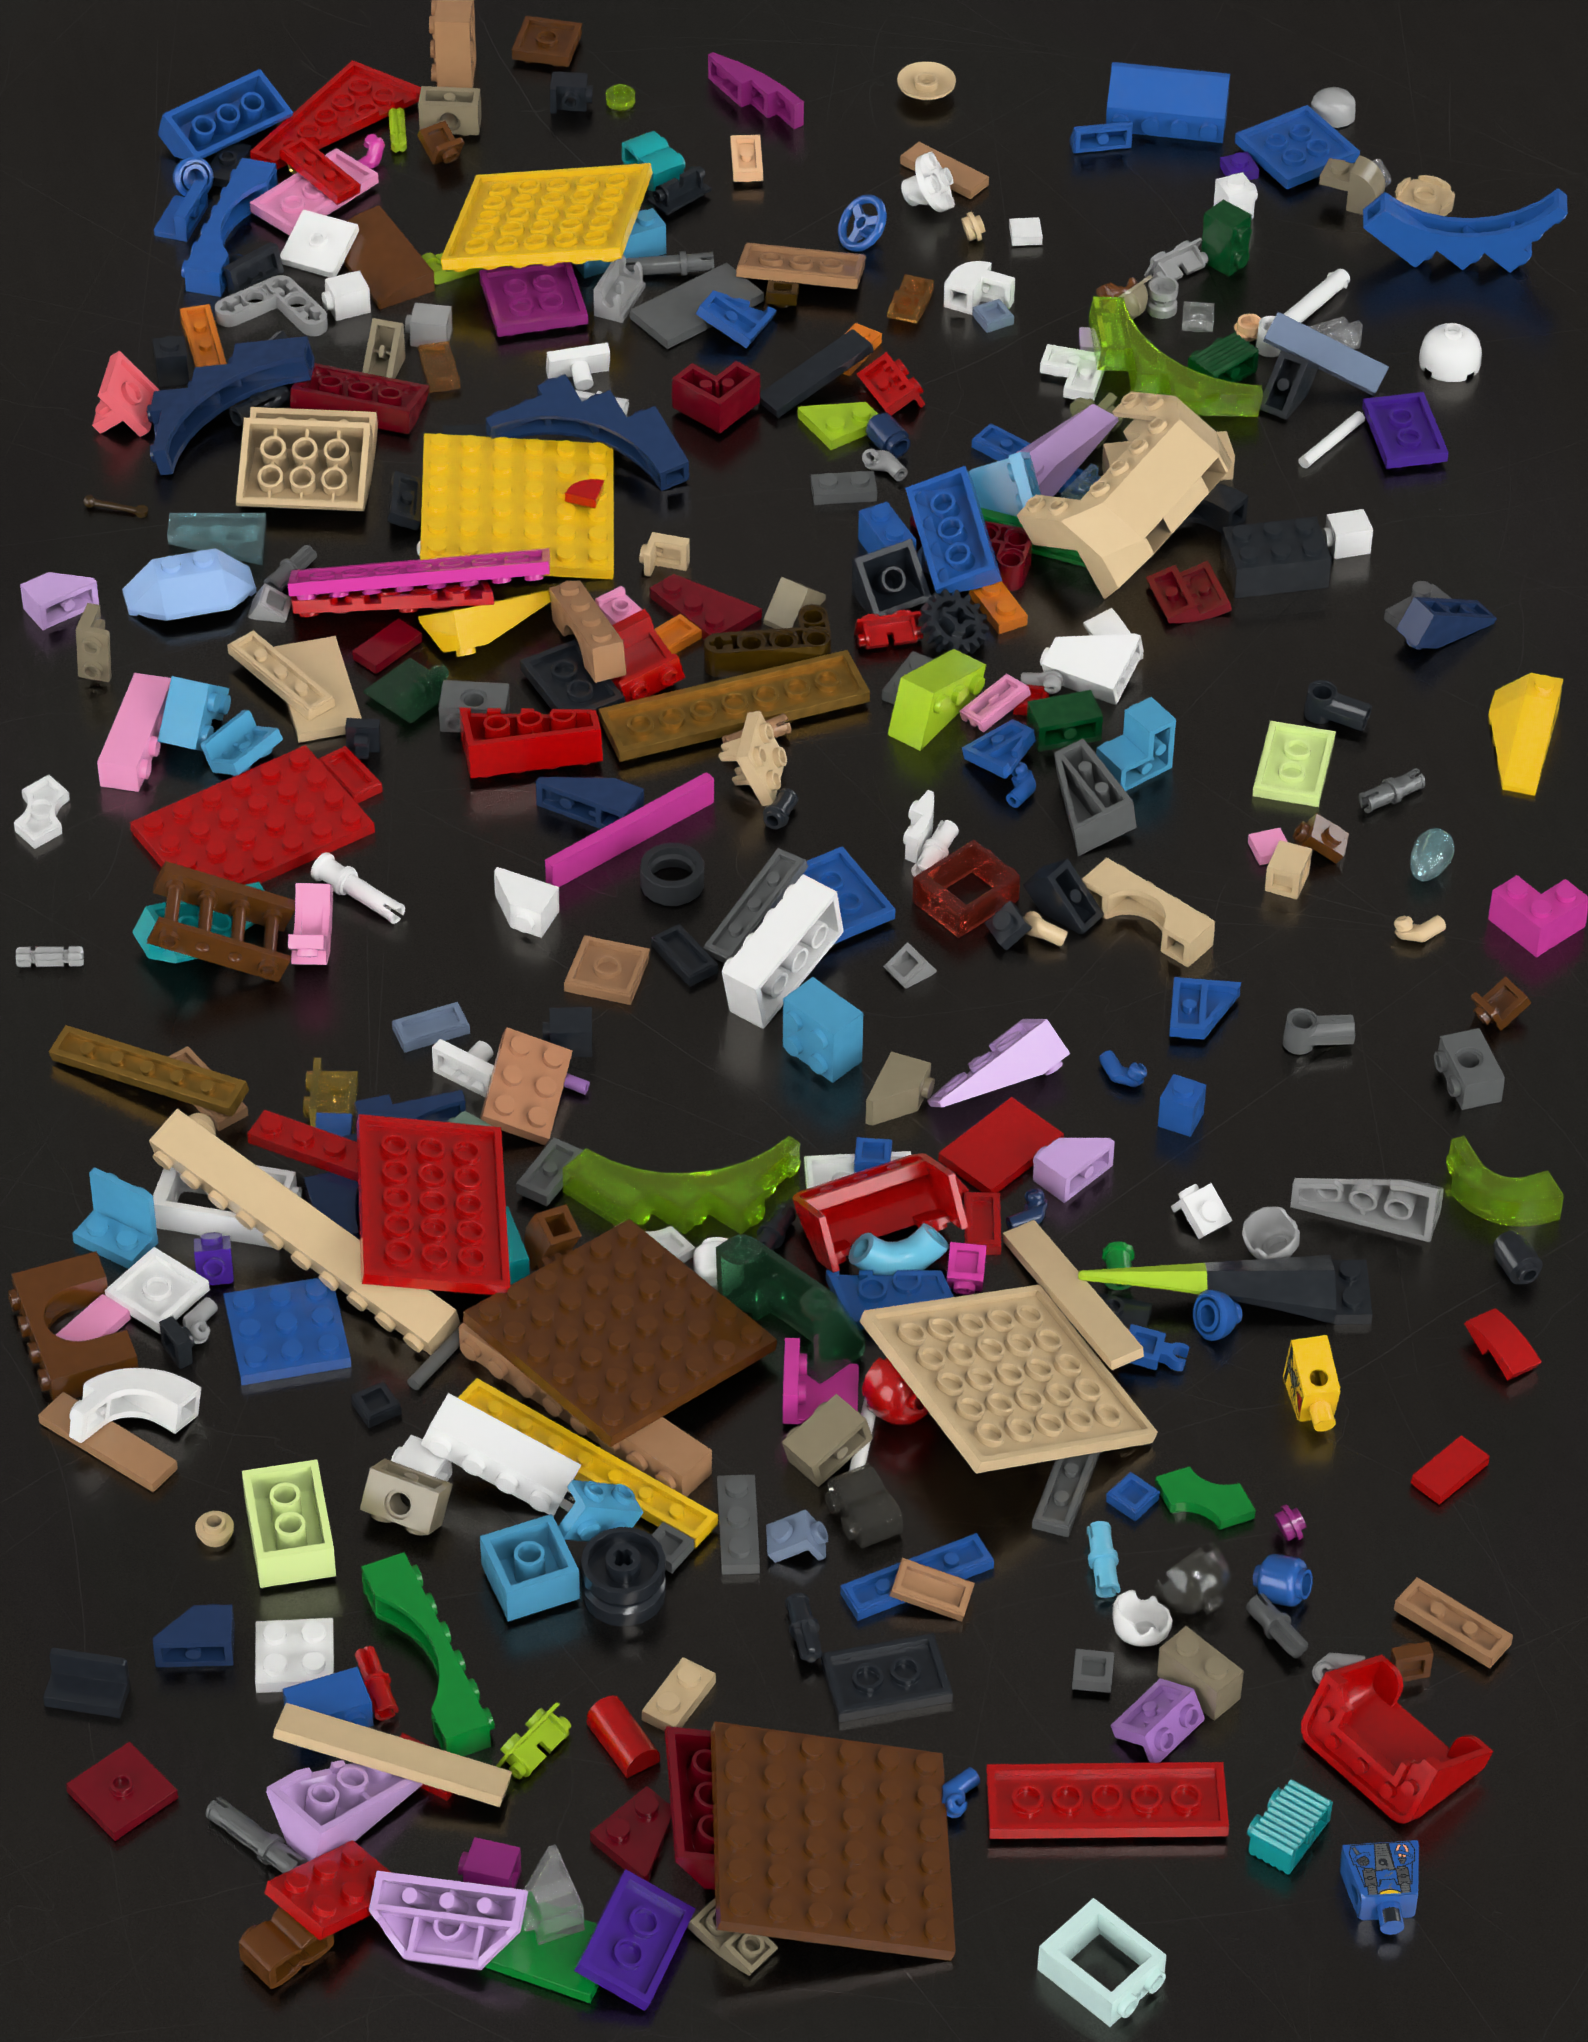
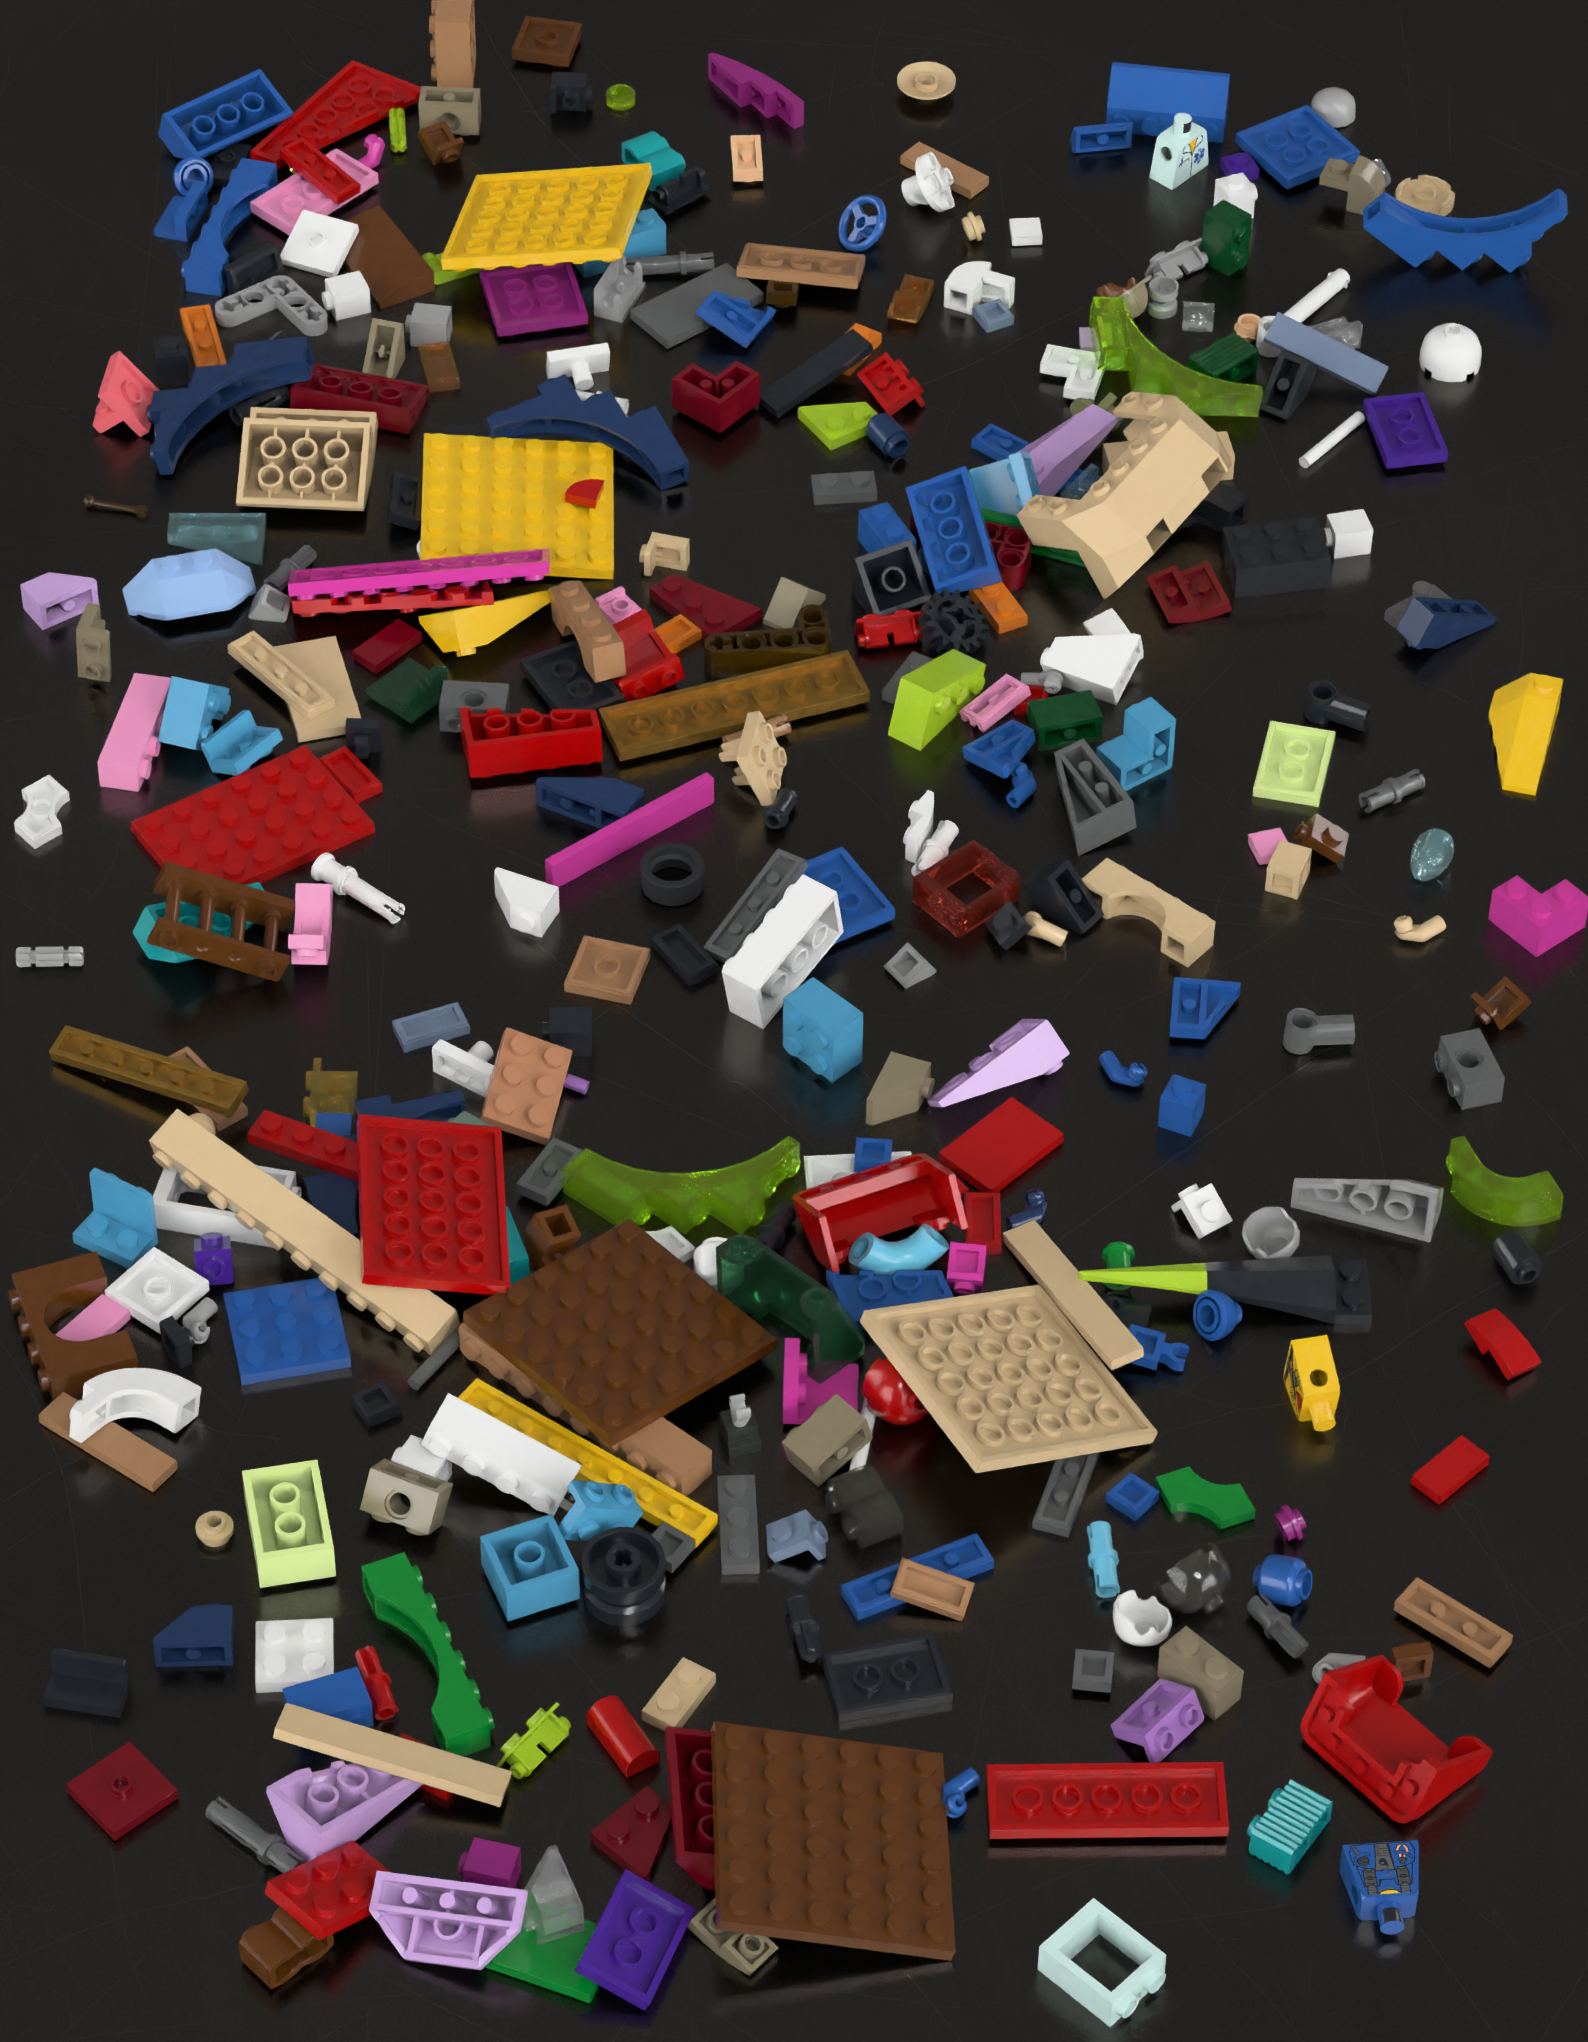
(739, 1428): none -> pearl dark grey piece
(885, 462): light grey arm -> none
(1072, 1164): lavender slope -> none
(1179, 152): none -> light aqua torso

